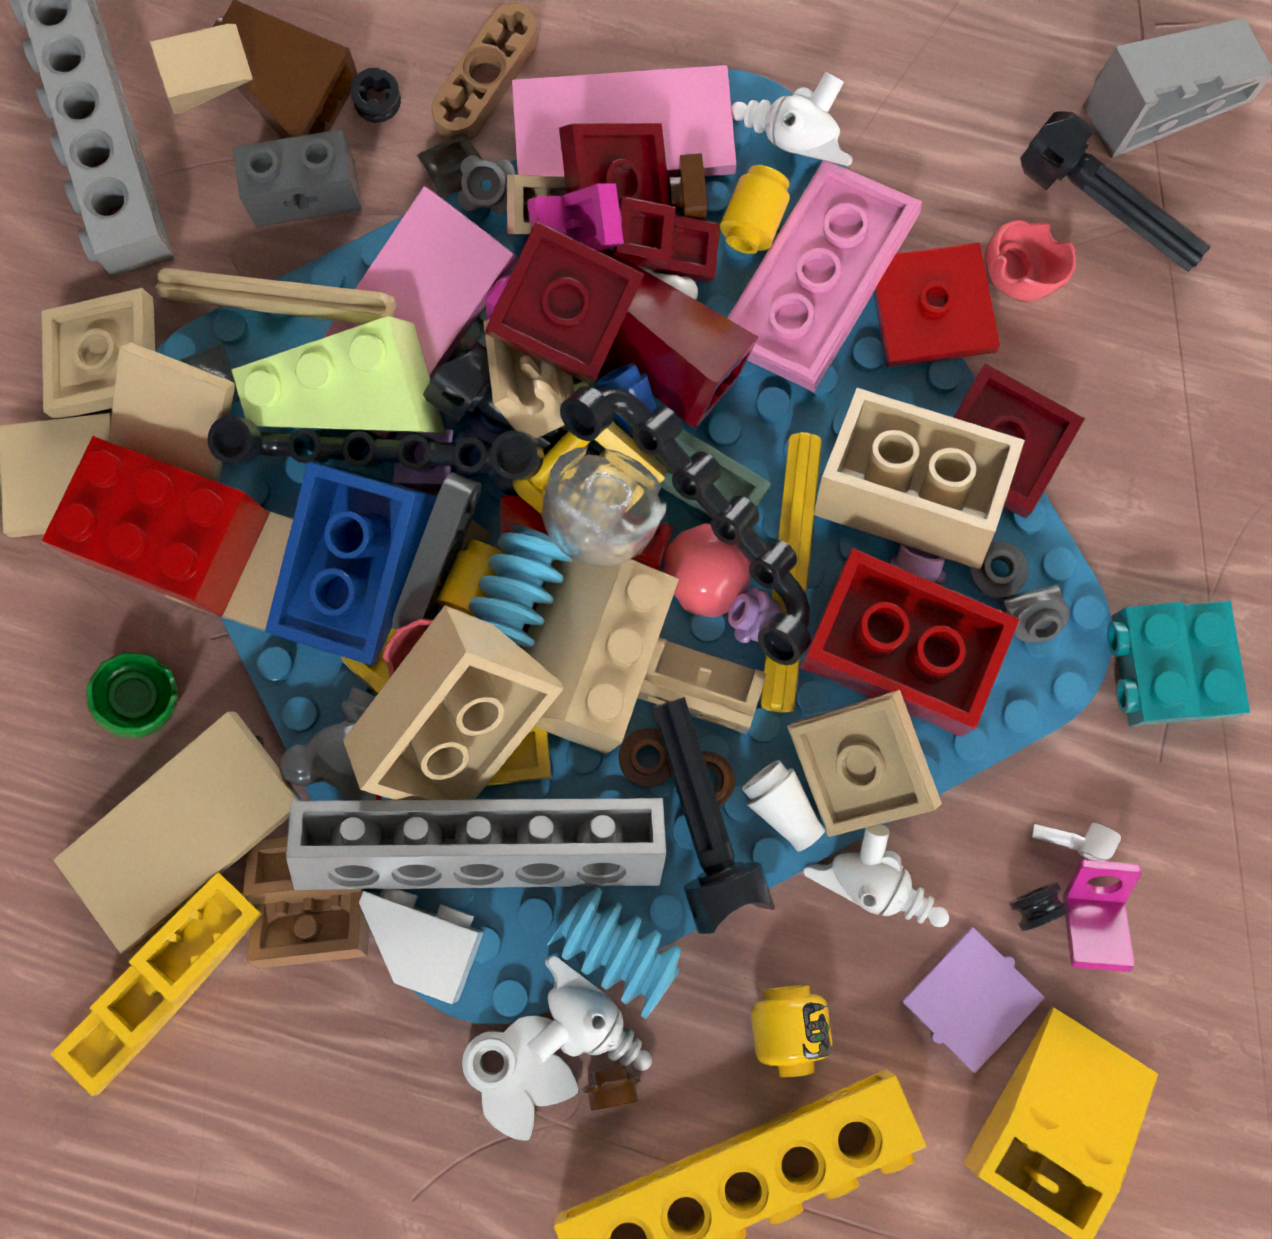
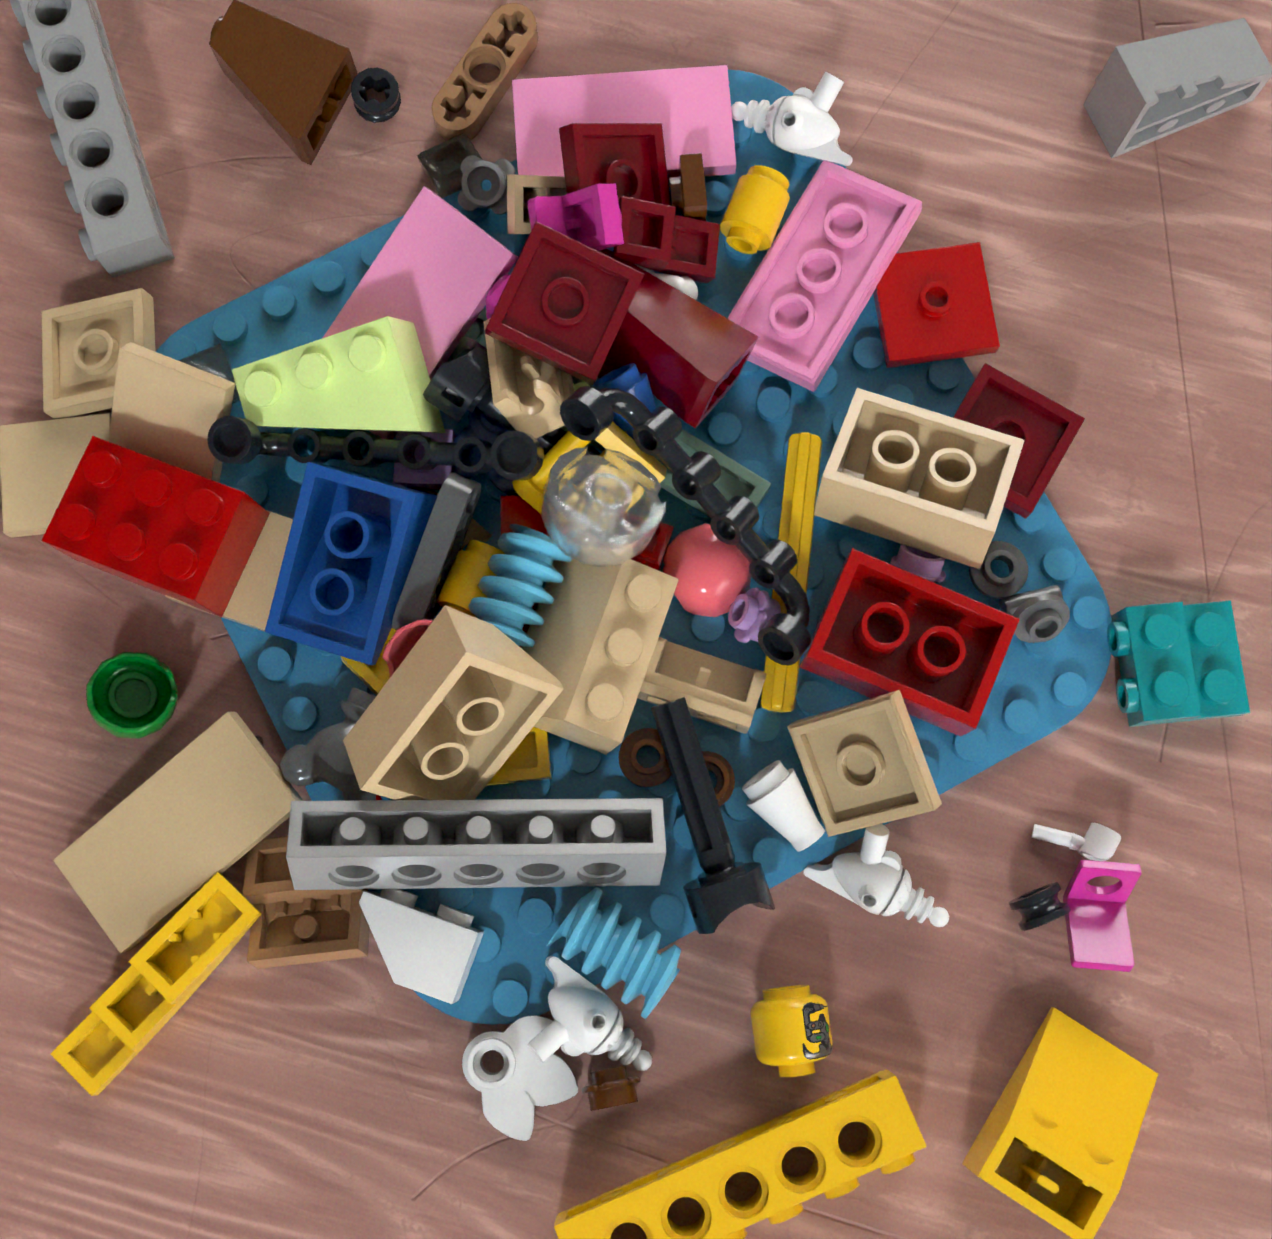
(201, 65): tan slope -> none
(275, 296): tan axle -> none
(297, 178): dark grey brick -> none
(973, 999): lavender piece -> none
(1028, 261): coral hair -> none
(1060, 152): black piece -> none

